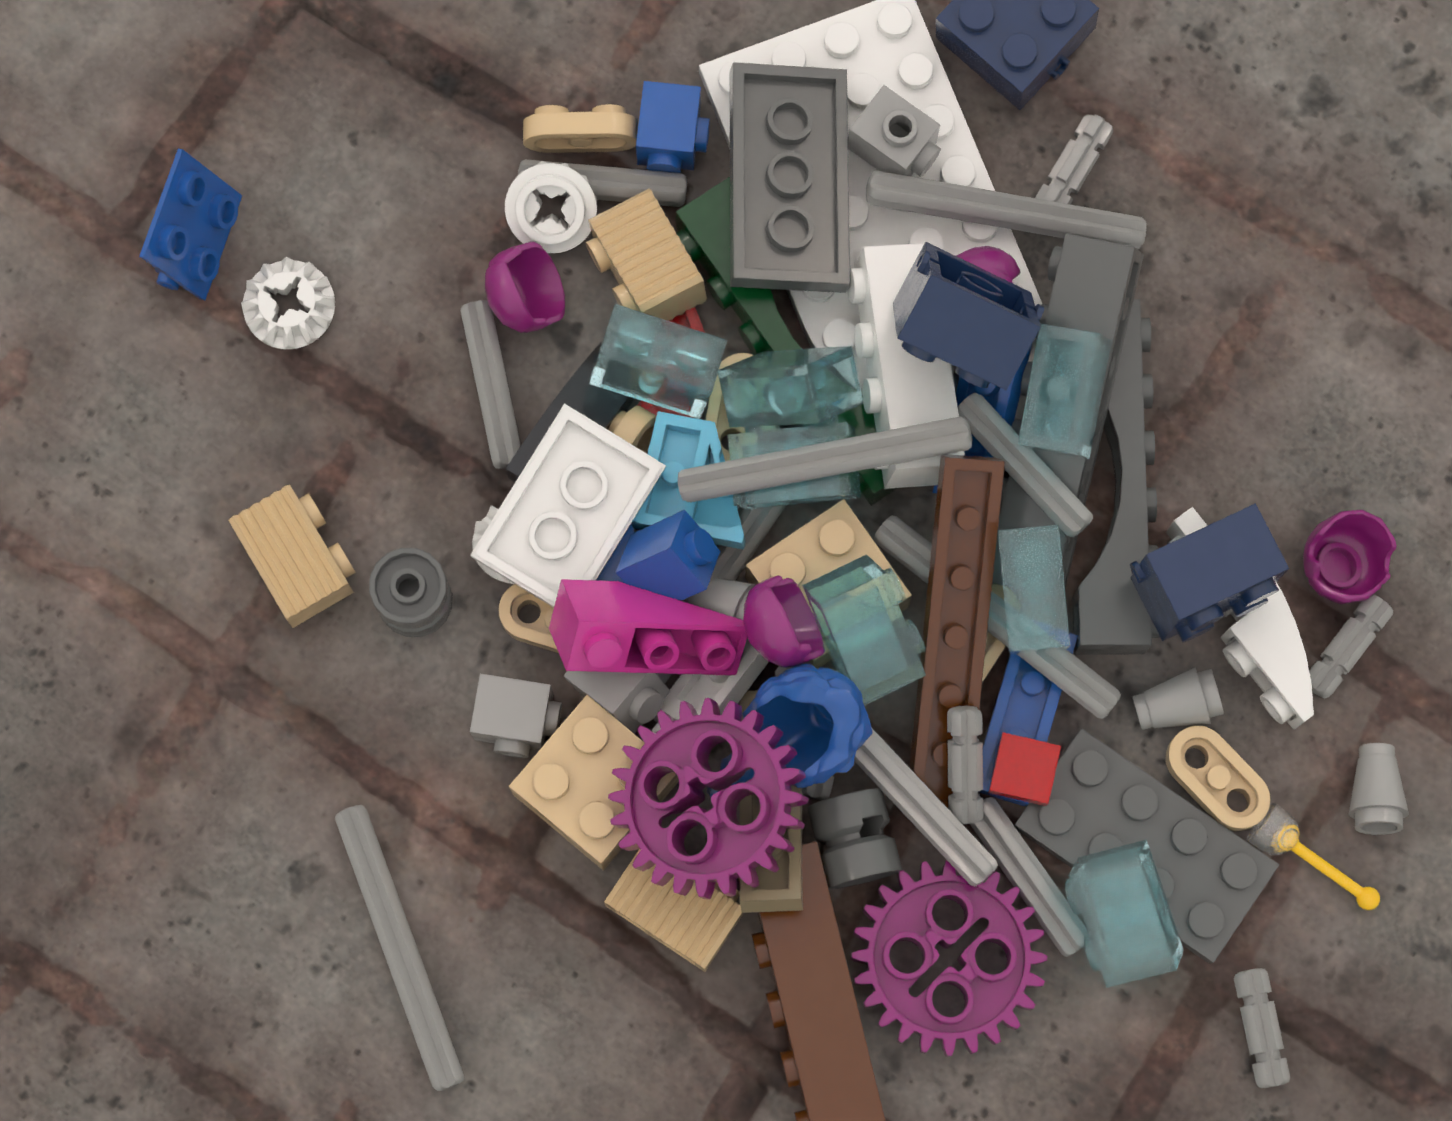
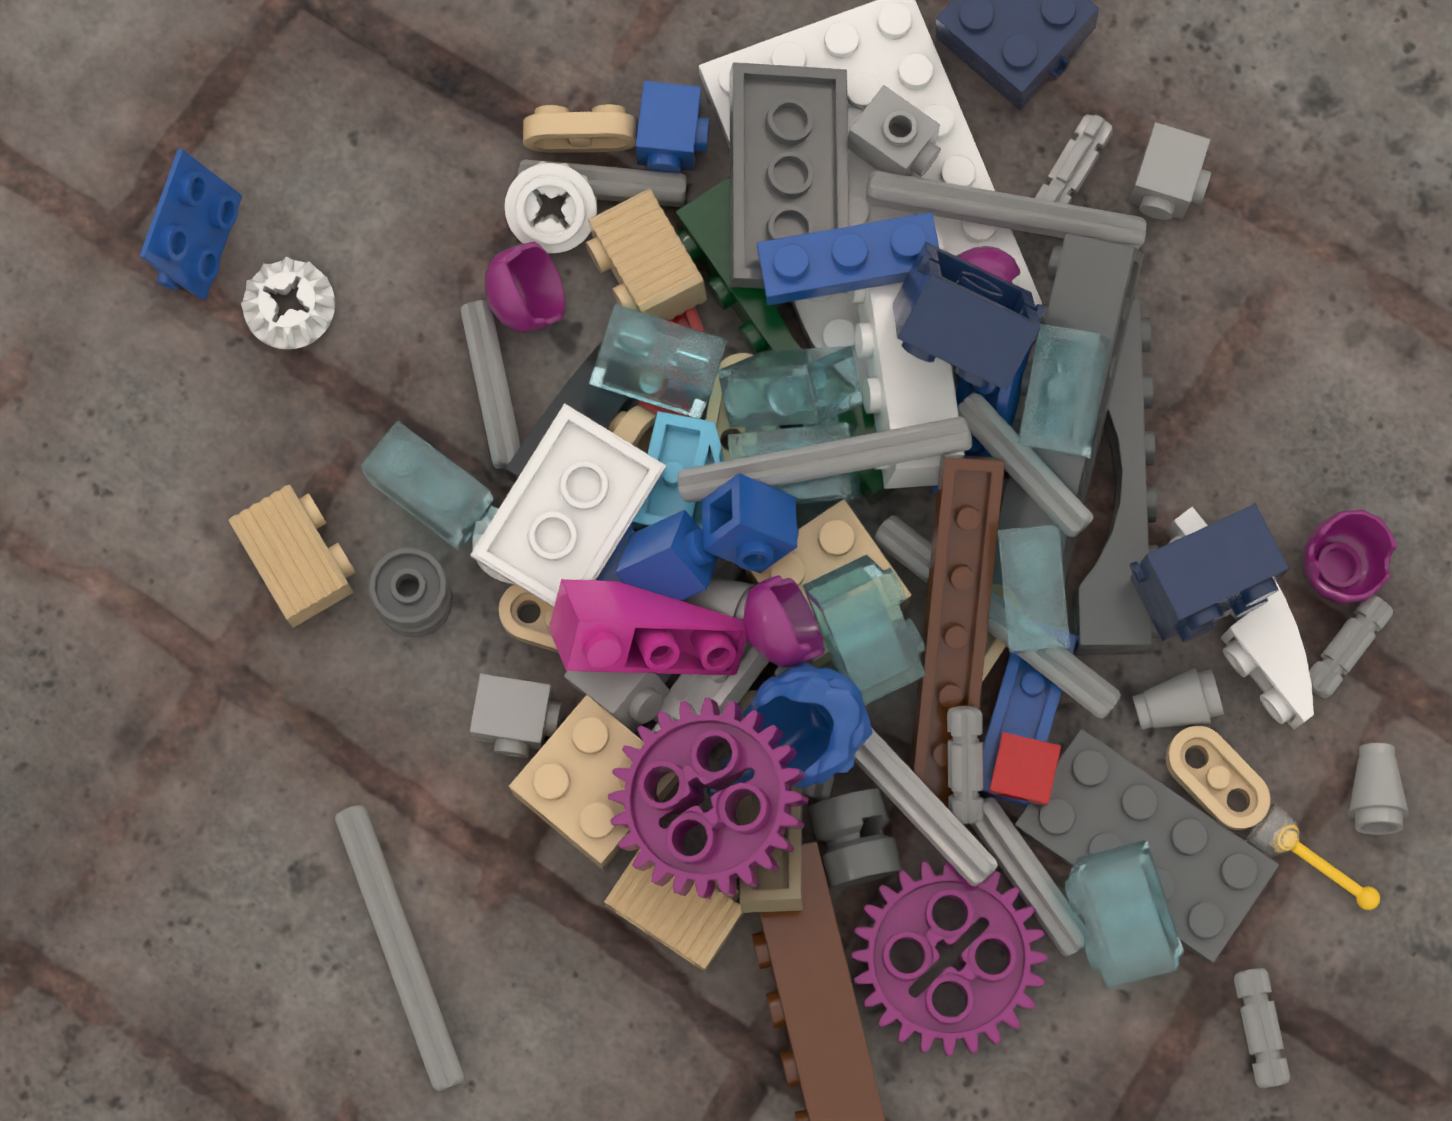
(427, 485): none -> clear light blue brick
(749, 523): none -> blue brick
(843, 258): none -> blue plate
(1170, 173): none -> light grey brick

